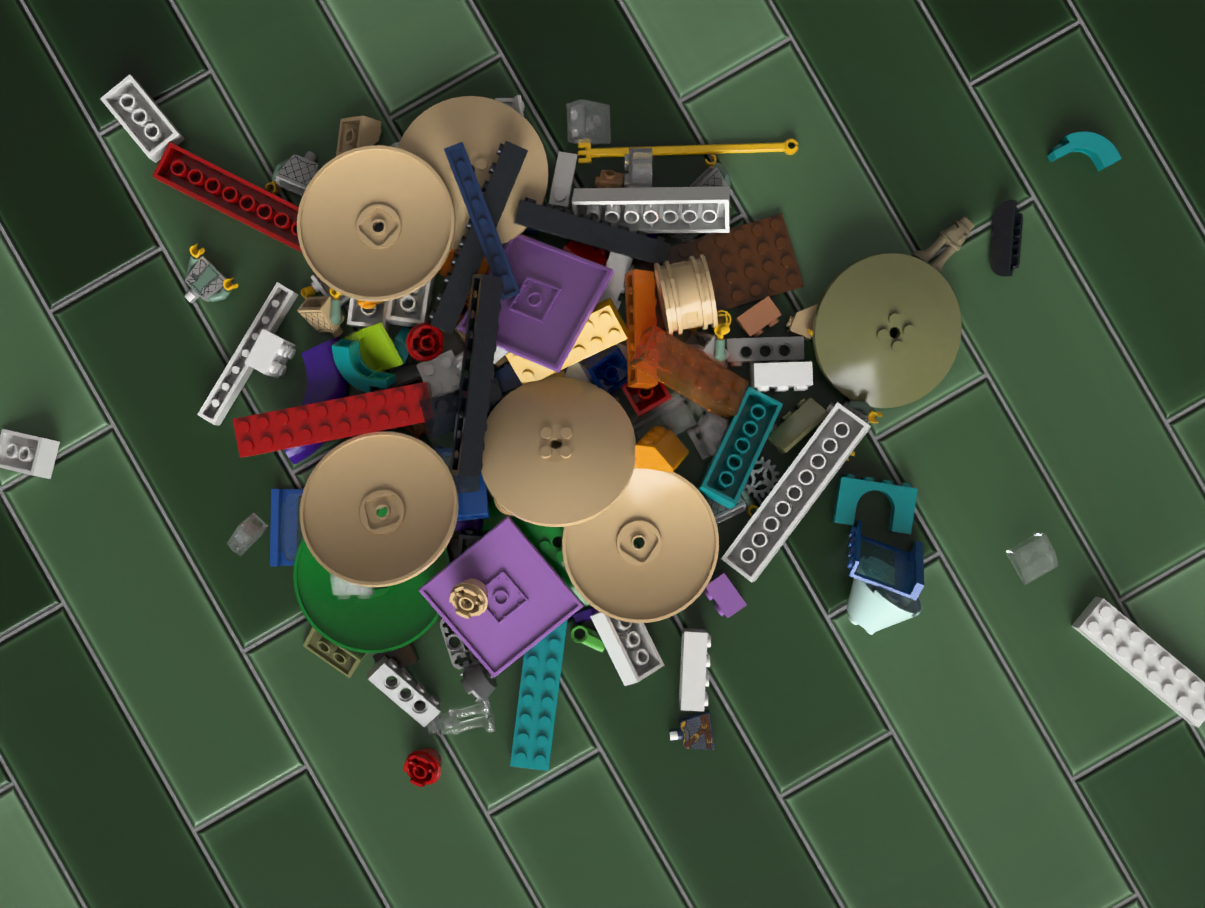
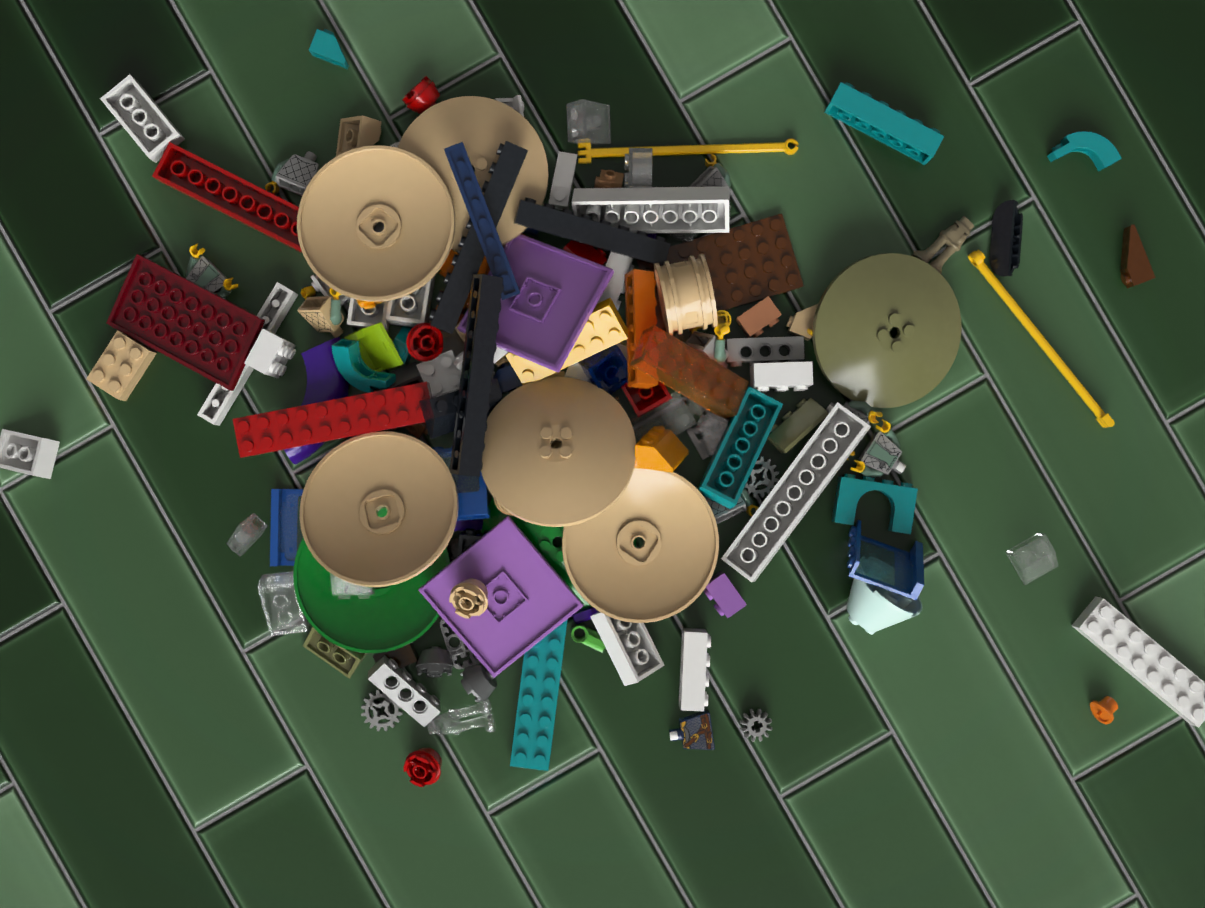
(121, 366): none -> tan brick
(185, 322): none -> dark red plate
(280, 604): none -> clear slope
(326, 47): none -> teal slope
(375, 705): none -> light grey gear
(422, 96): none -> red cone
(434, 662): none -> dark grey cone
(761, 727): none -> light grey gear
(880, 454): none -> torso
(884, 123): none -> teal brick
(977, 259): none -> yellow hinge
(1104, 709): none -> orange piece
(1134, 262): none -> reddish brown slope

